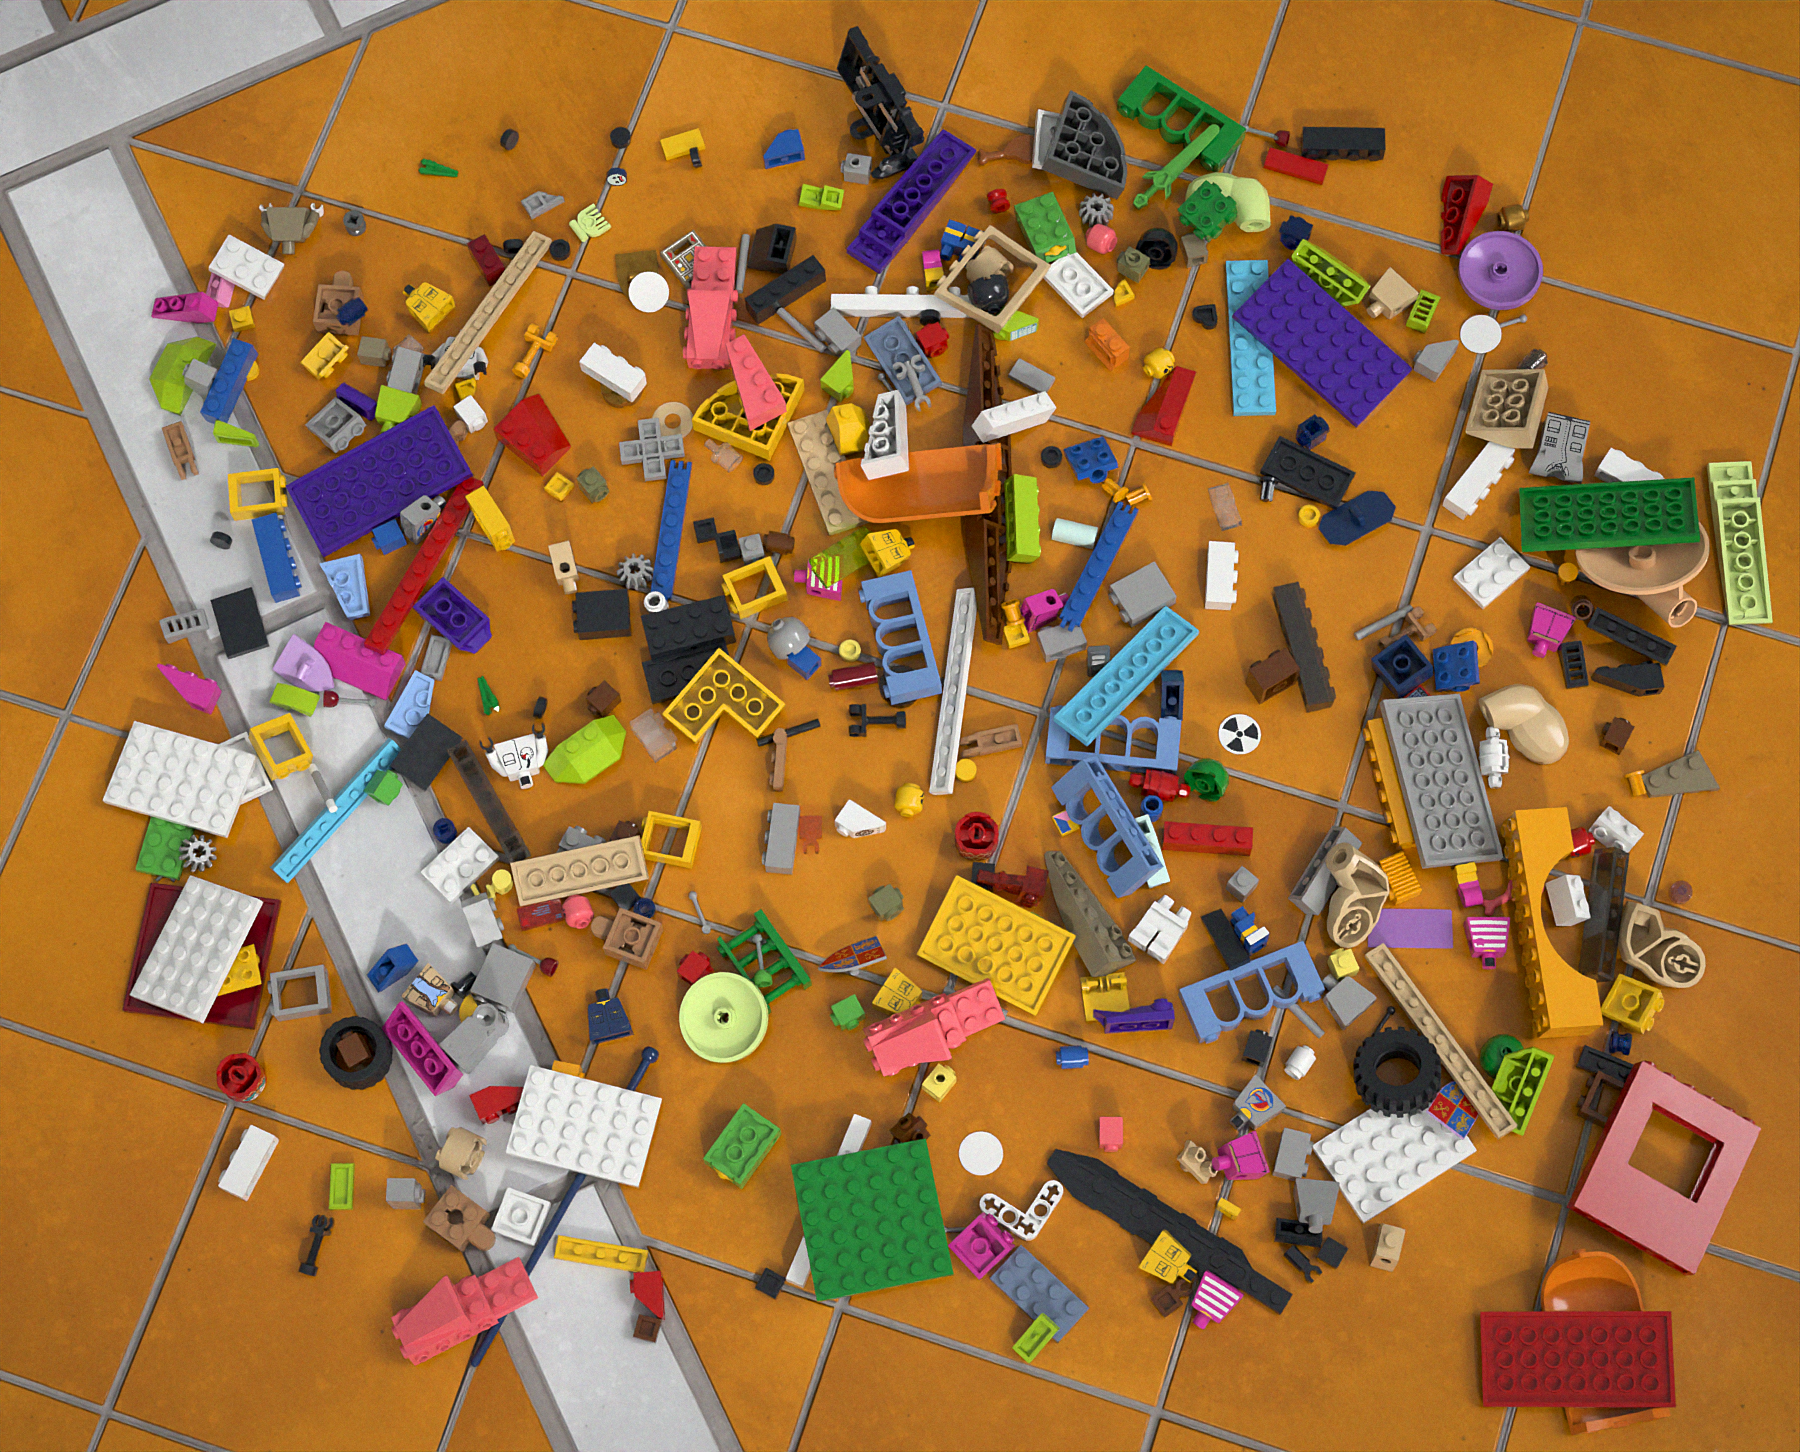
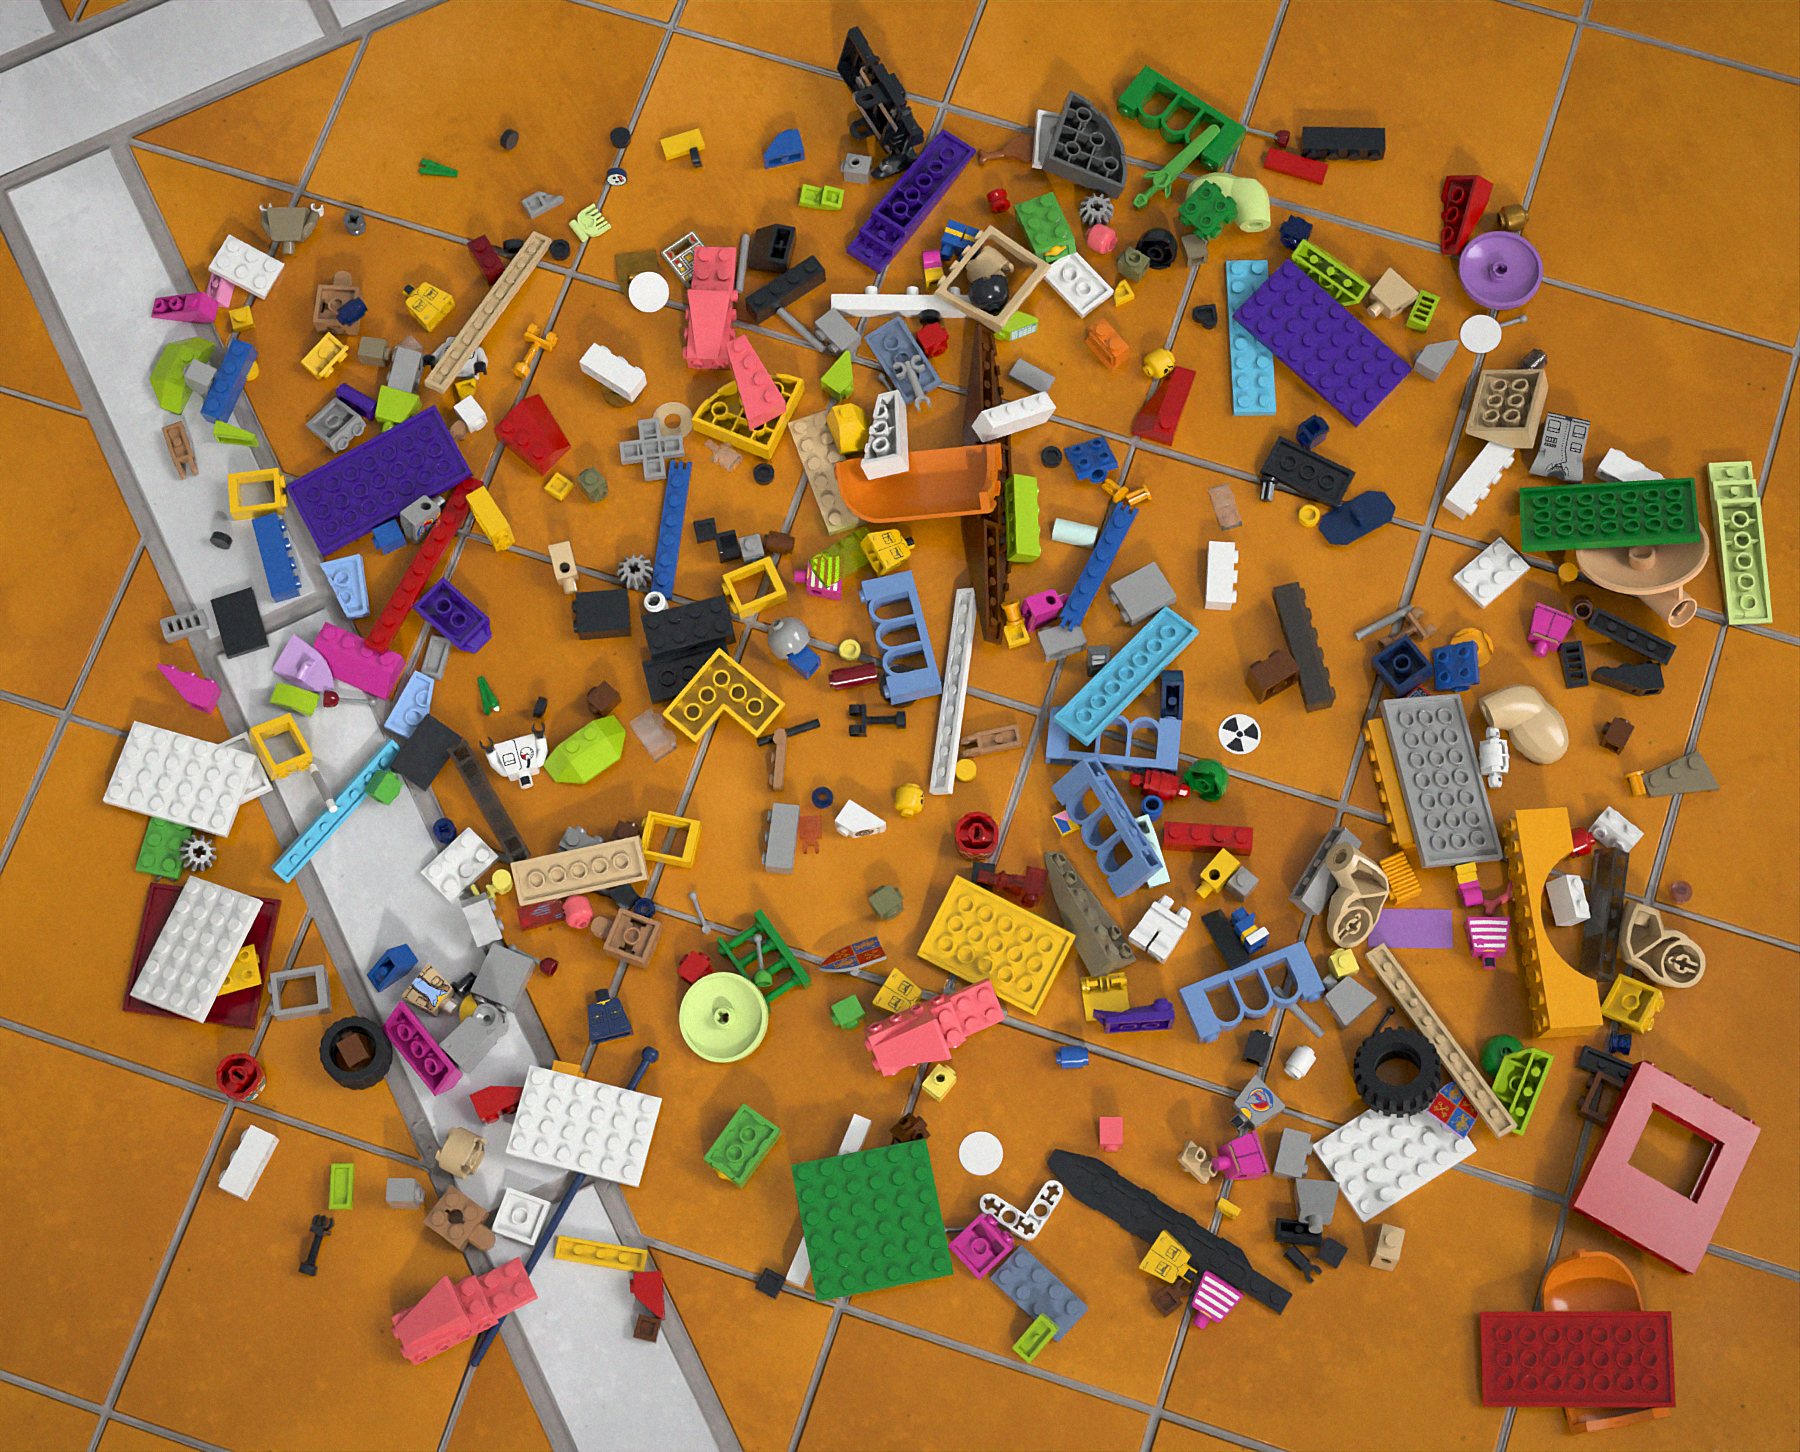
(822, 804): none -> clear blue plate
(1223, 865): none -> yellow torso

